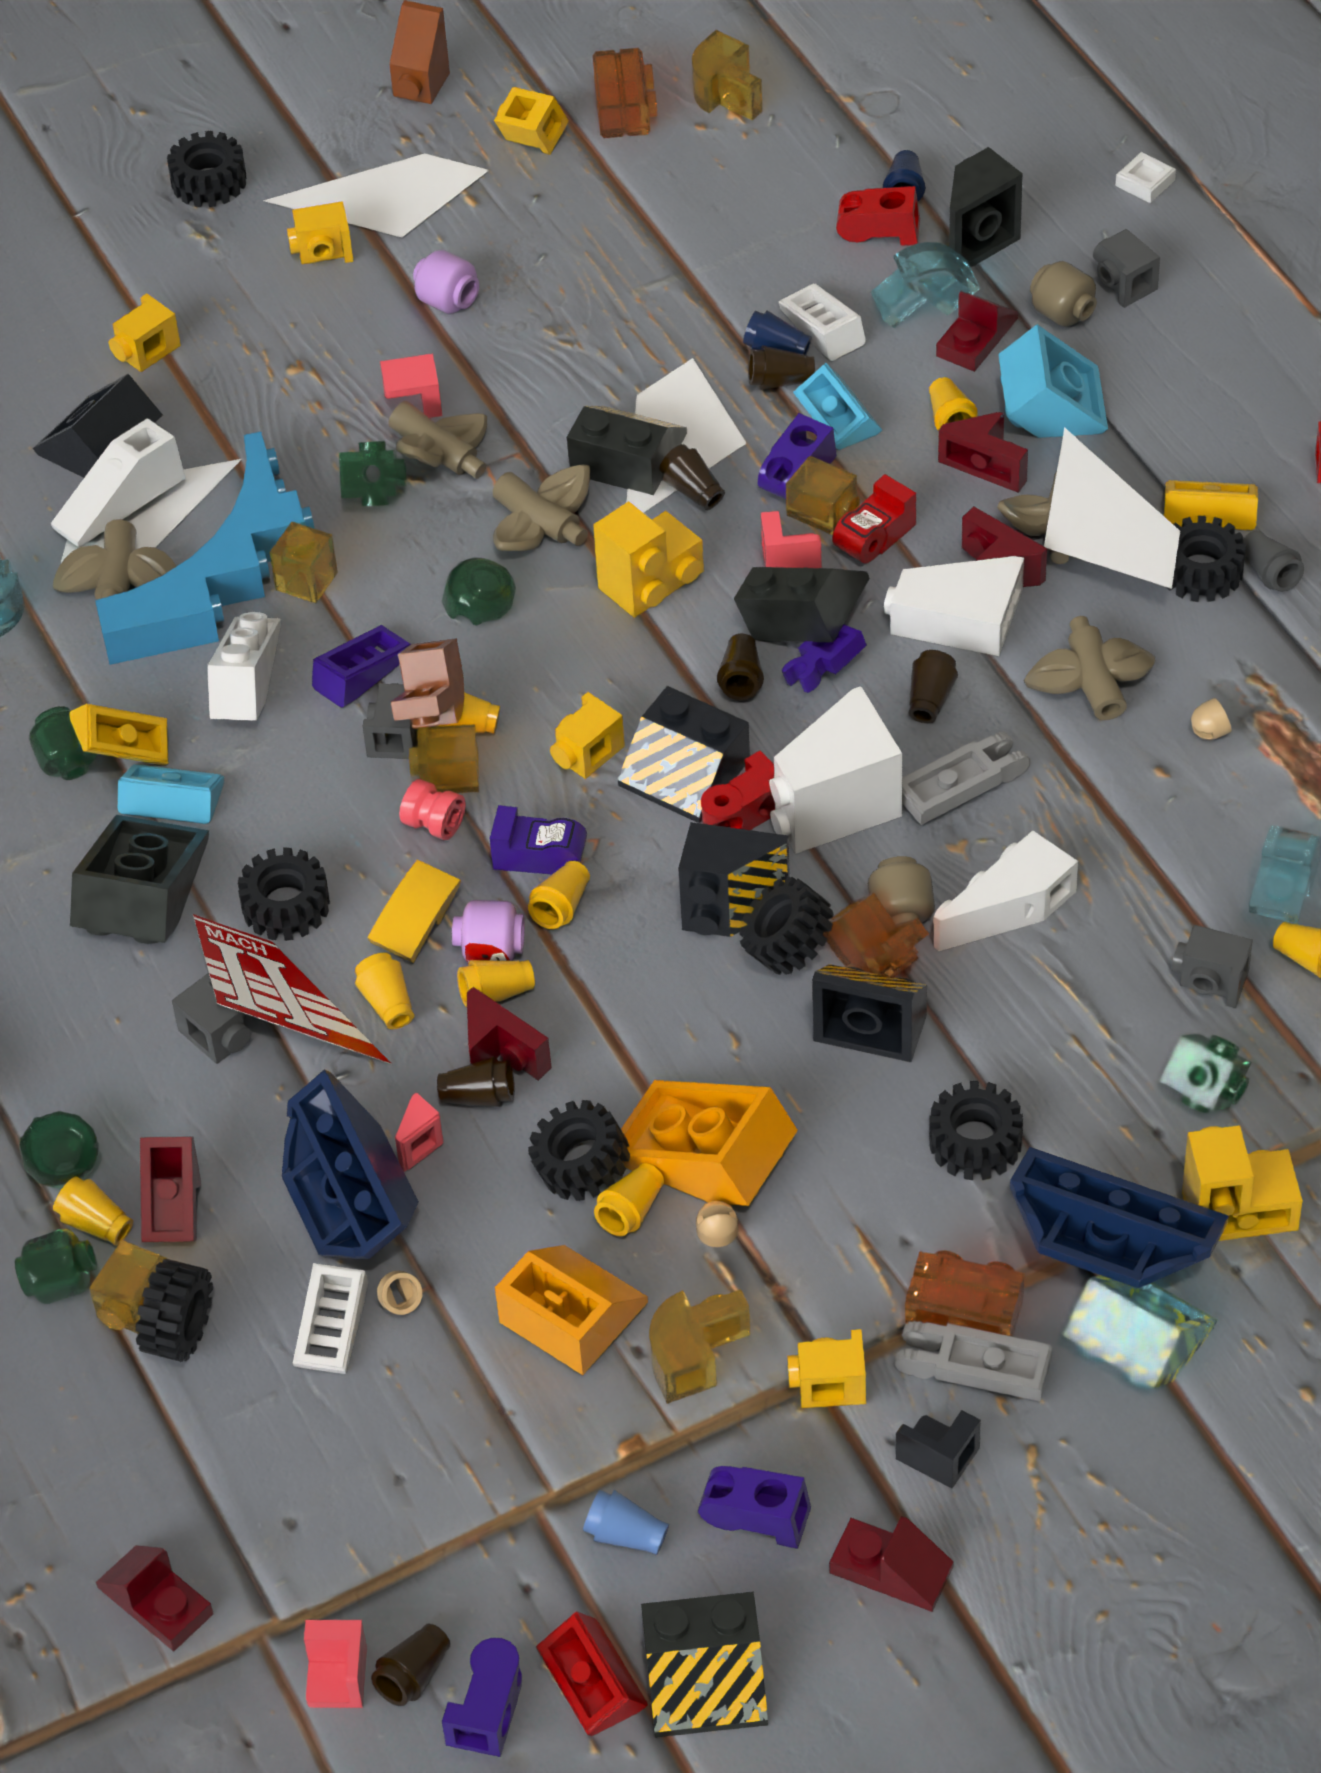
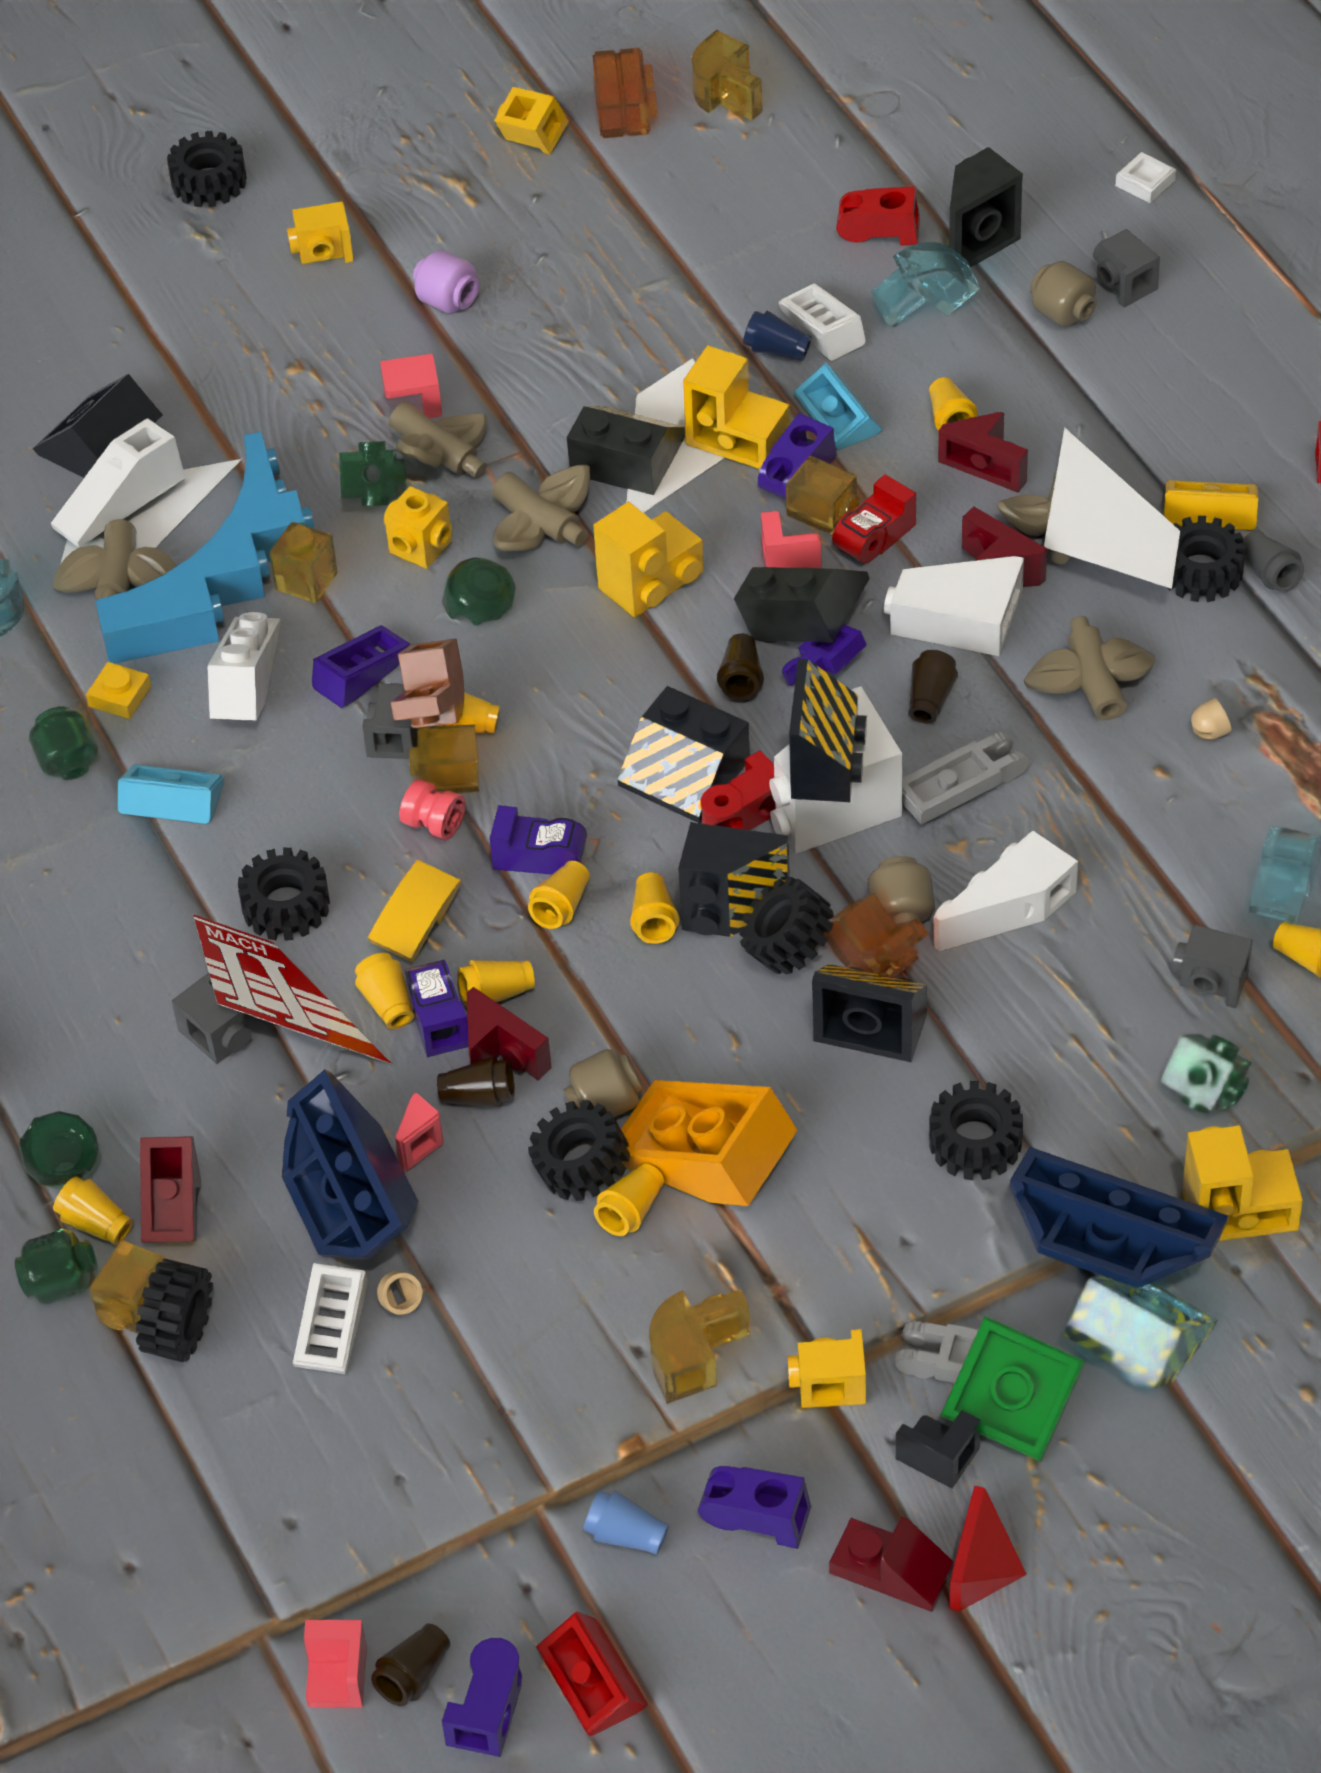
(118, 690): none -> yellow plate
(121, 733): yellow slope -> none
(136, 879): pearl dark grey slope -> none
(145, 334): yellow brick -> none
(155, 1595): dark red slope -> none
(390, 196): white sticker -> none
(418, 527): none -> yellow brick
(419, 53): dark orange slope -> none
(437, 1007): none -> dark purple leg
(489, 931): lavender head -> none
(566, 1305): light orange slope -> none
(588, 737): yellow brick -> none
(605, 1080): none -> dark tan head
(653, 910): none -> yellow cone
(690, 475): dark brown cone -> none
(704, 1664): slope -> none
(717, 1224): tan hinge -> none
(725, 414): none -> yellow brick
(778, 367): dark brown cone -> none
(824, 737): none -> slope
(906, 173): dark blue cone -> none
(965, 1293): clear orange brick -> none
(975, 331): dark red slope -> none
(984, 1556): none -> red slope
(1014, 1387): none -> green tile
(1051, 387): medium azure slope -> none

